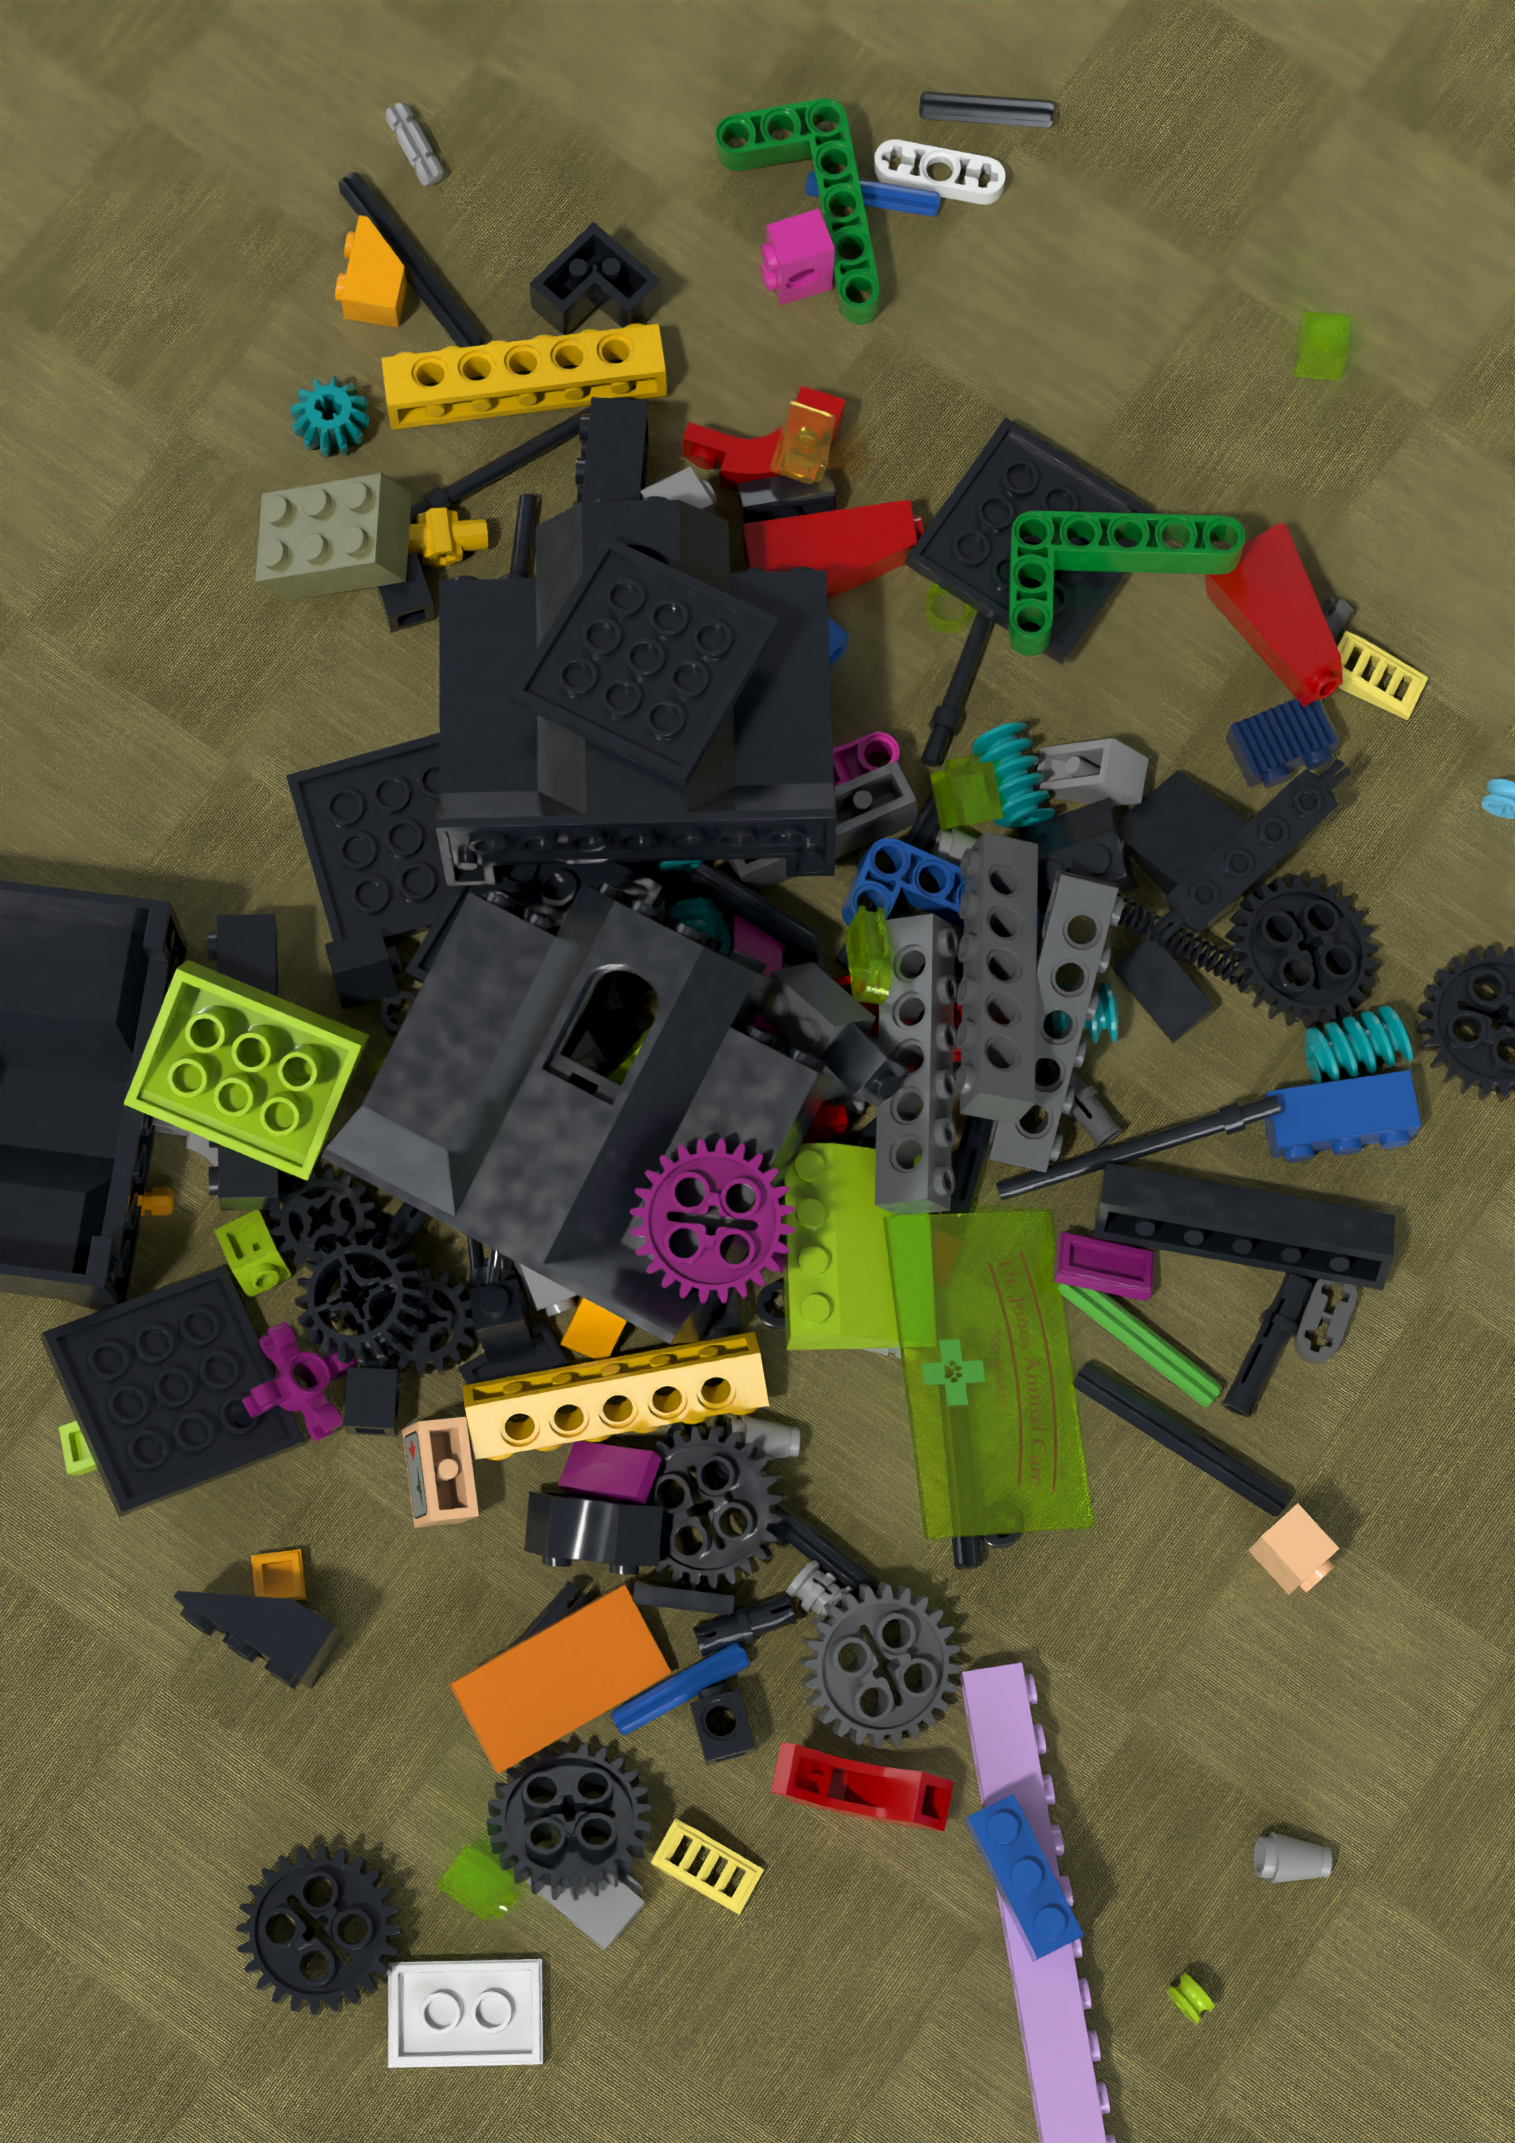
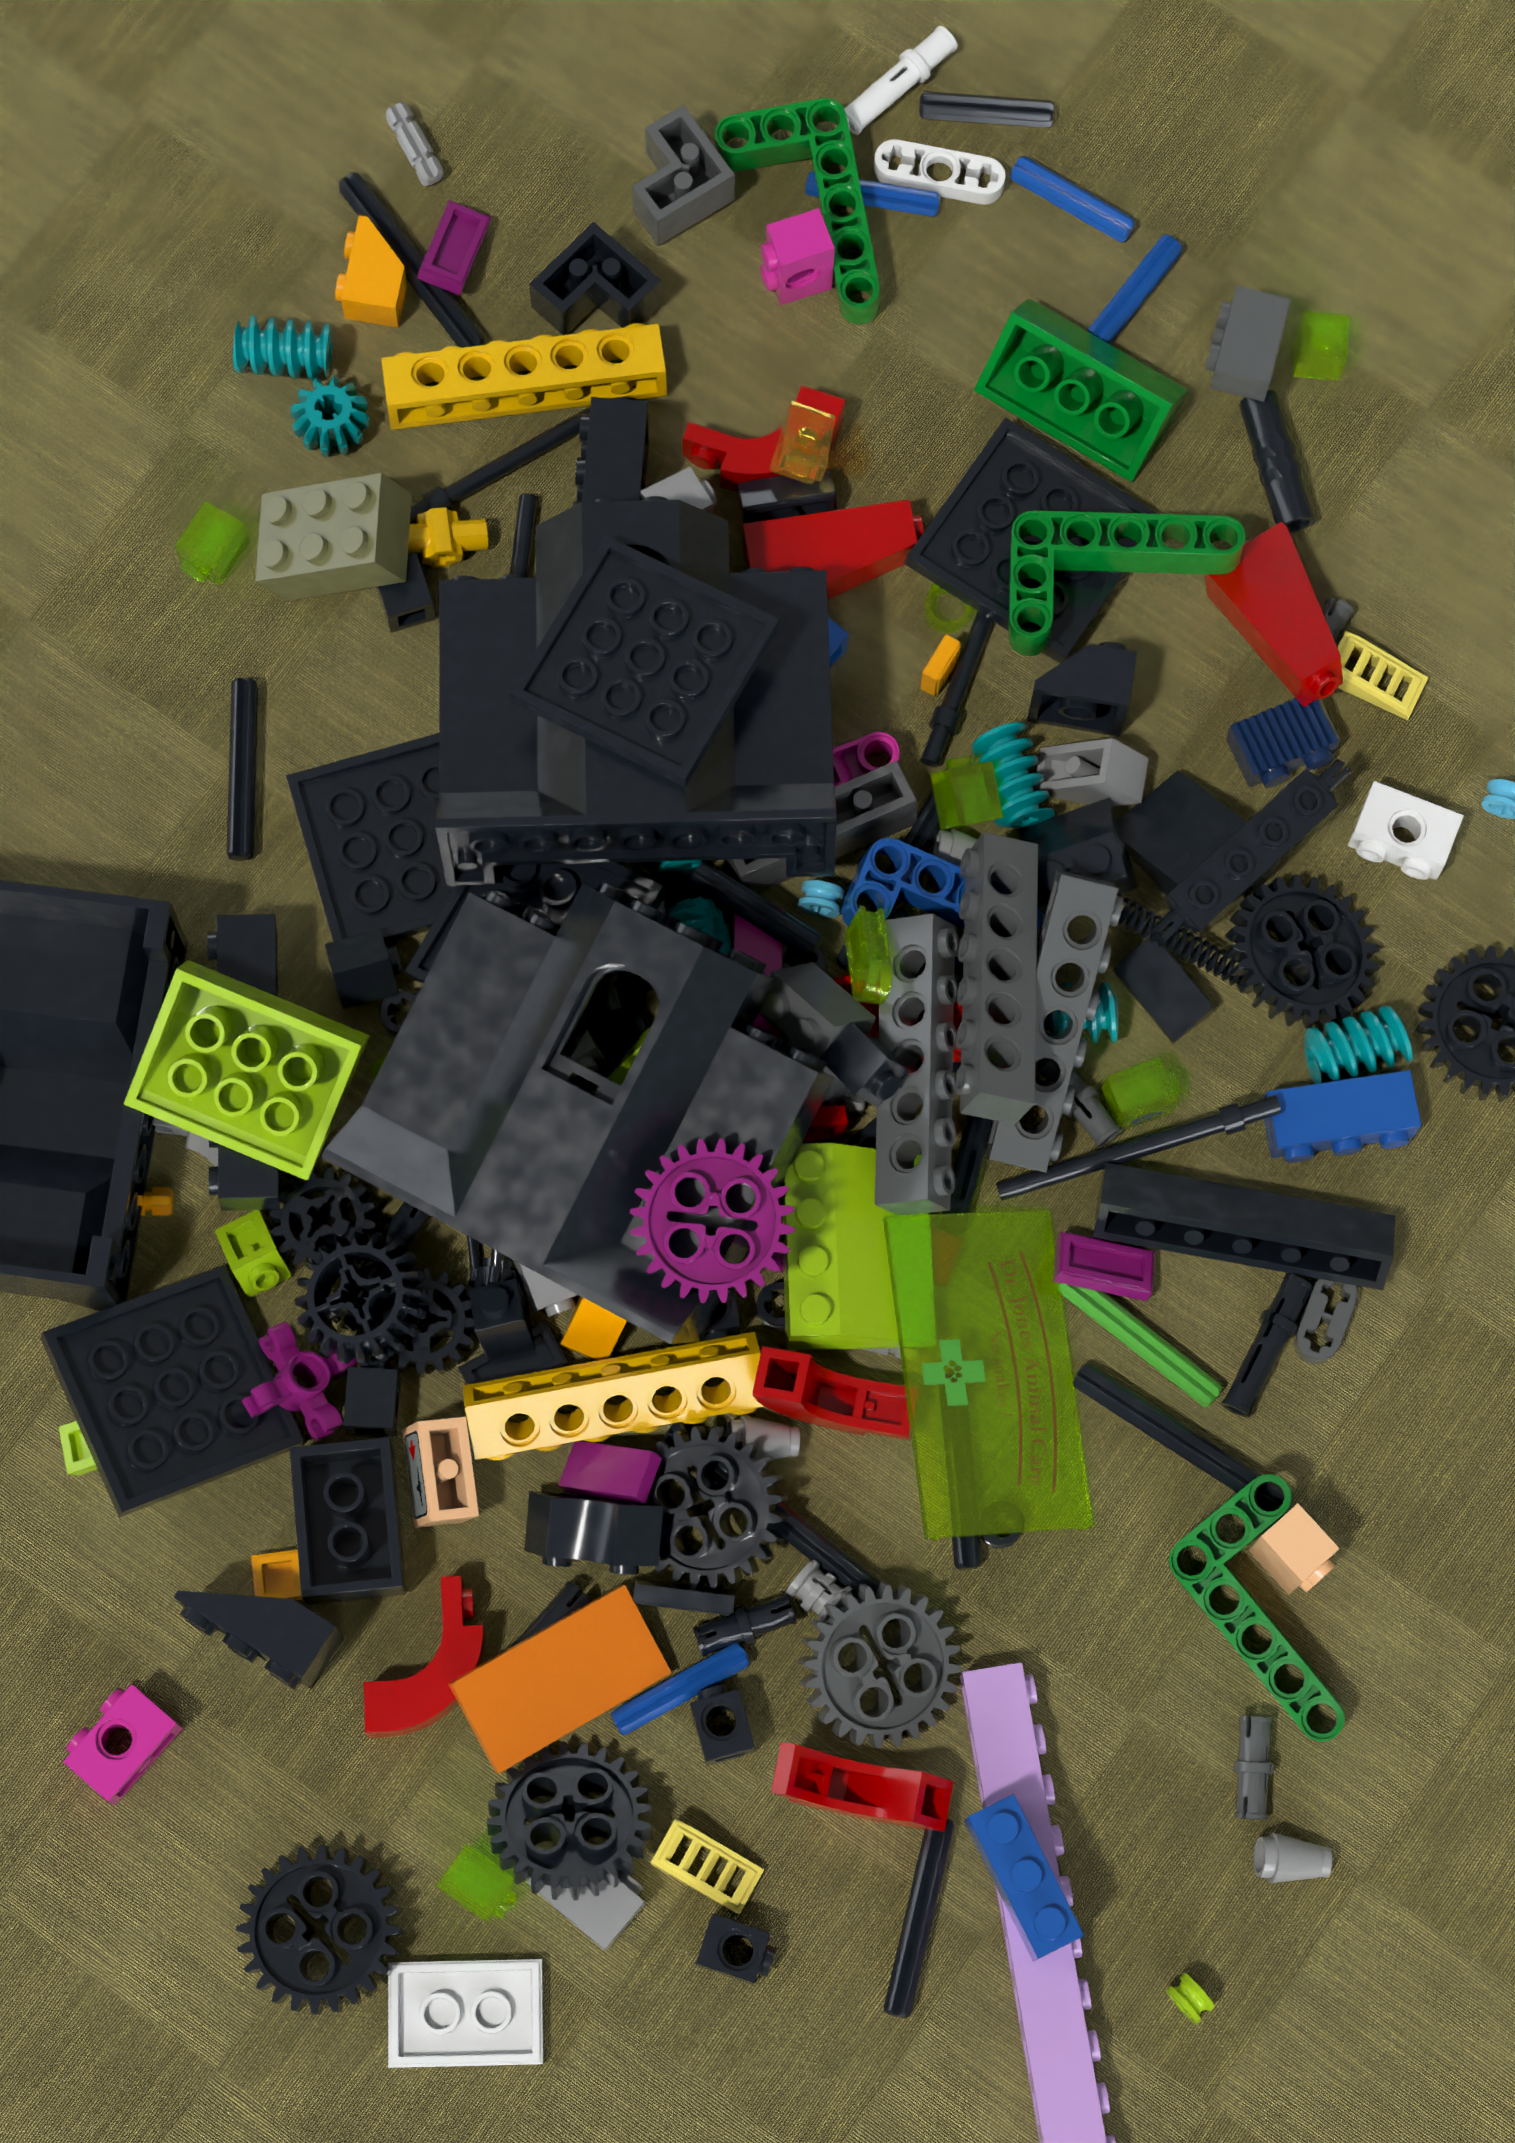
(116, 1774): none -> dark pink brick
(211, 544): none -> clear neon green brick
(242, 769): none -> black axle
(282, 349): none -> teal piece
(347, 1521): none -> black brick
(425, 1698): none -> red arch
(454, 247): none -> magenta tile
(689, 178): none -> dark grey brick
(717, 1934): none -> black brick
(813, 1394): none -> red arch
(821, 898): none -> medium azure bush
(912, 68): none -> white pin
(917, 1921): none -> black axle
(940, 665): none -> light orange tile
(1072, 199): none -> blue axle
(1079, 389): none -> green slope
(1086, 690): none -> black slope
(1136, 289): none -> blue axle
(1141, 1093): none -> clear neon green brick
(1247, 342): none -> dark grey brick
(1249, 1610): none -> green beam
(1253, 1767): none -> dark grey pin
(1277, 462): none -> black axle
(1430, 824): none -> white brick

